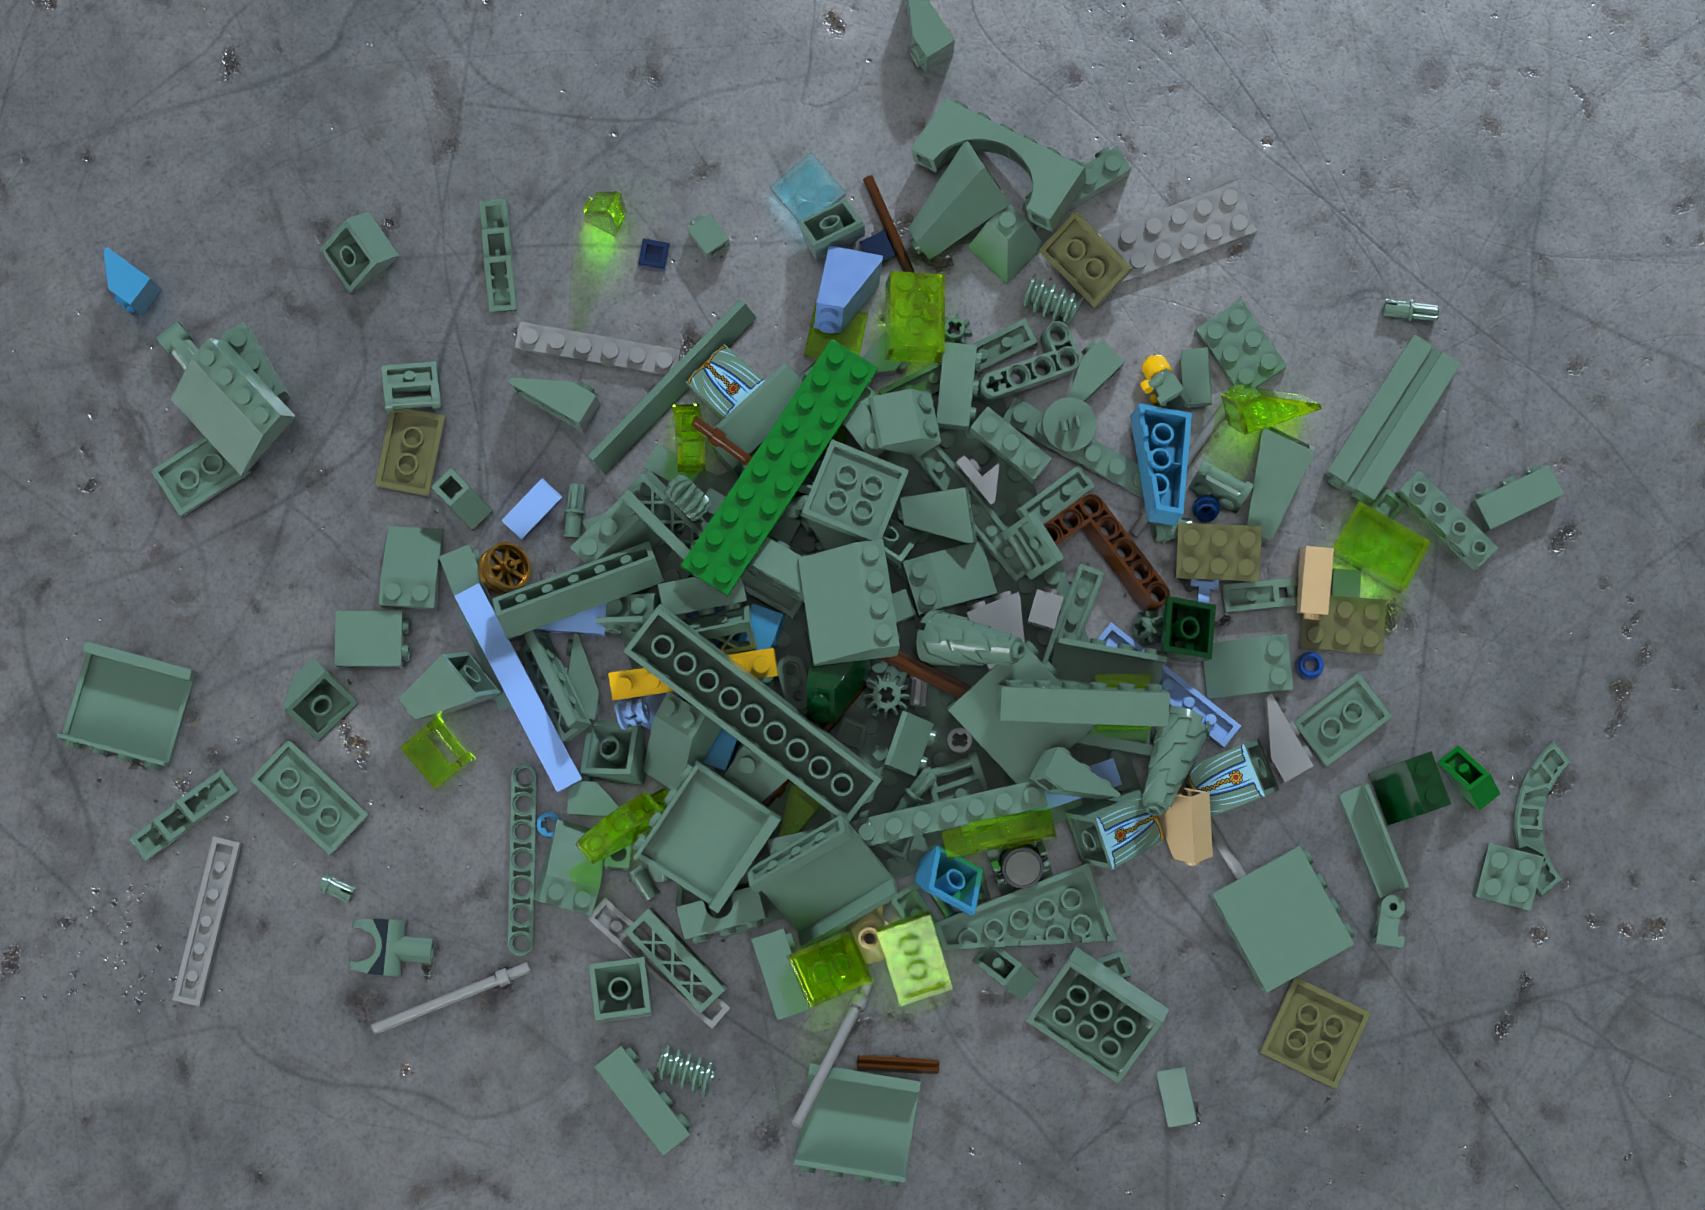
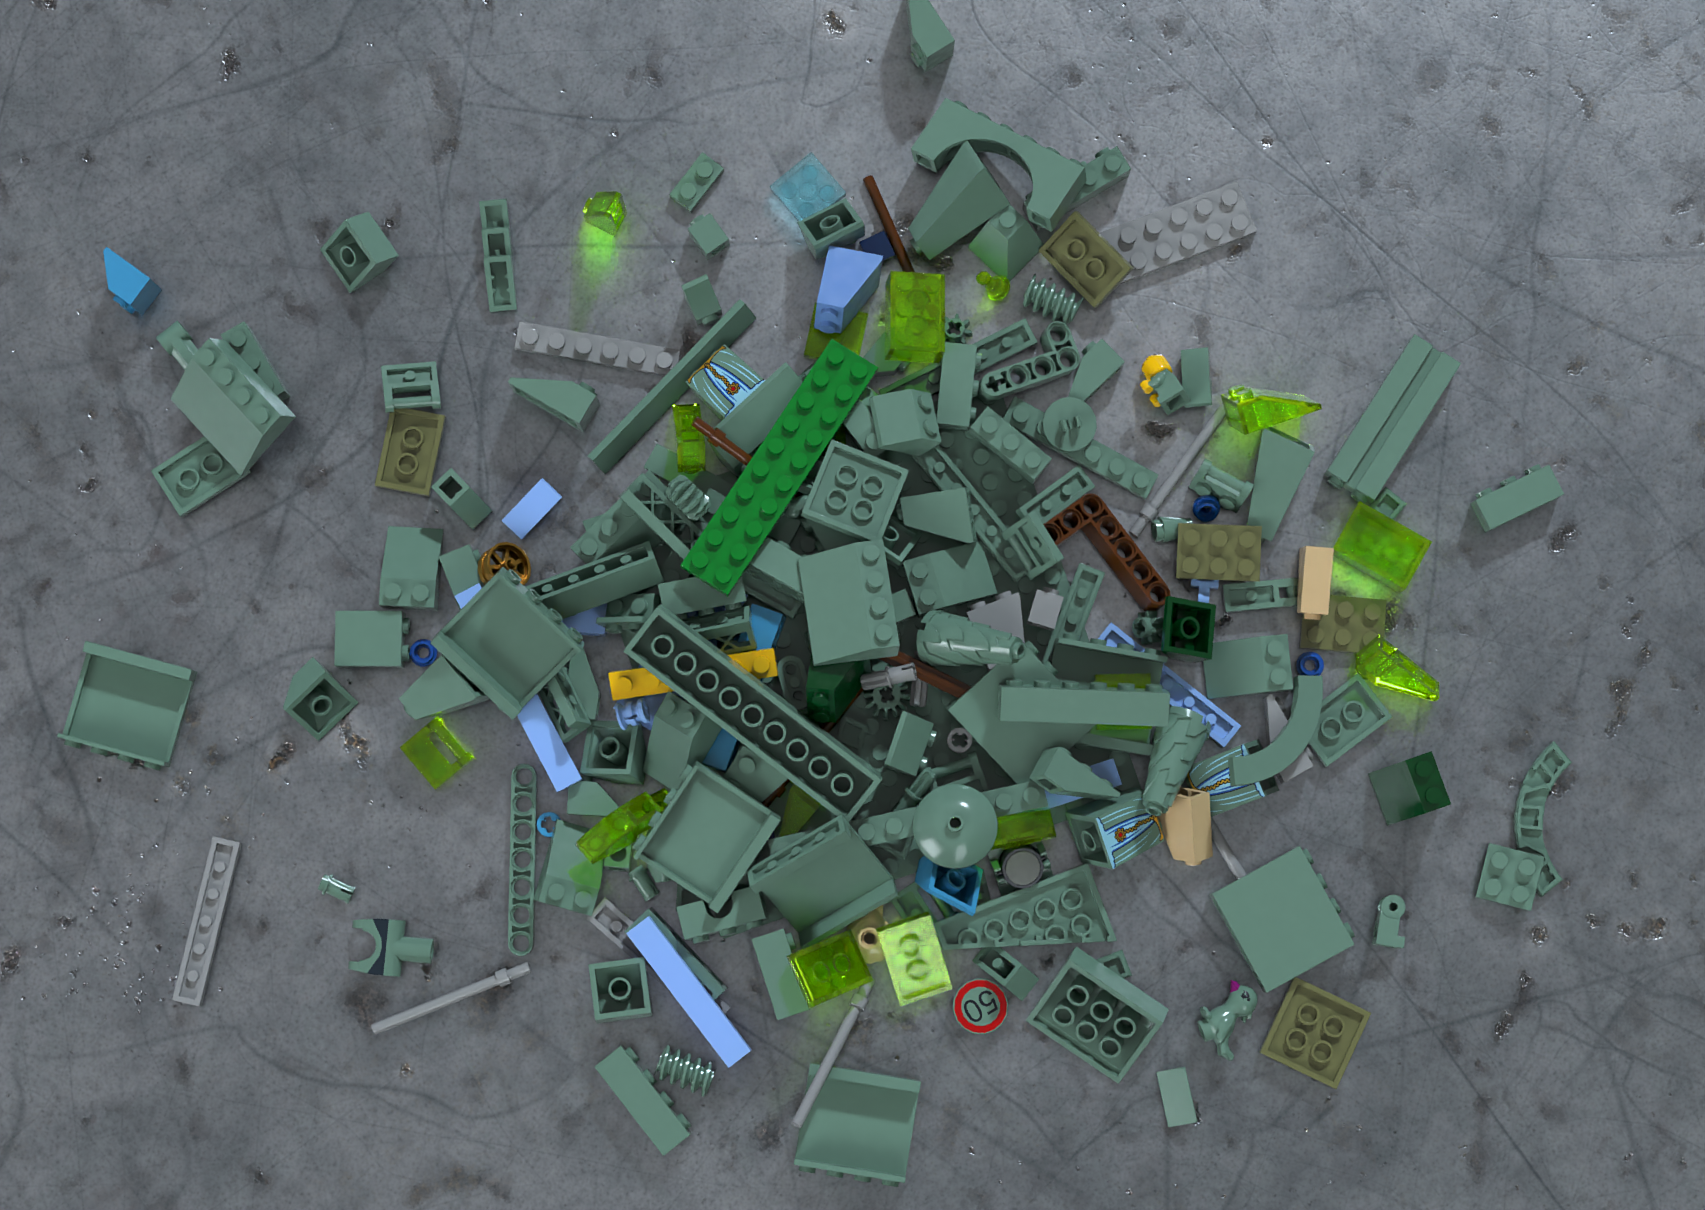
(183, 815): sand green slope -> none
(309, 797): sand green plate -> none
(415, 649): none -> blue plate
(508, 642): none -> sand green panel
(574, 511): sand green axle -> none
(654, 254): dark blue tile -> none
(689, 991): none -> light blue tile
(696, 182): none -> sand green plate
(702, 300): none -> sand green slope
(889, 676): none -> light grey axle
(898, 1064): reddish brown axle -> none
(955, 846): none -> sand green dish
(980, 1006): none -> piece
(984, 485): light grey slope -> none
(996, 286): none -> clear neon green piece
(1162, 458): dark azure wedge -> none
(1220, 1021): none -> sand green animal
(1241, 346): sand green plate -> none
(1289, 742): none -> sand green tile
(1346, 582): sand green tile -> none
(1373, 841): sand green panel -> none
(1393, 670): none -> clear neon green slope
(1410, 310): sand green axle -> none
(1446, 521): sand green brick -> none
(1469, 777): green slope -> none

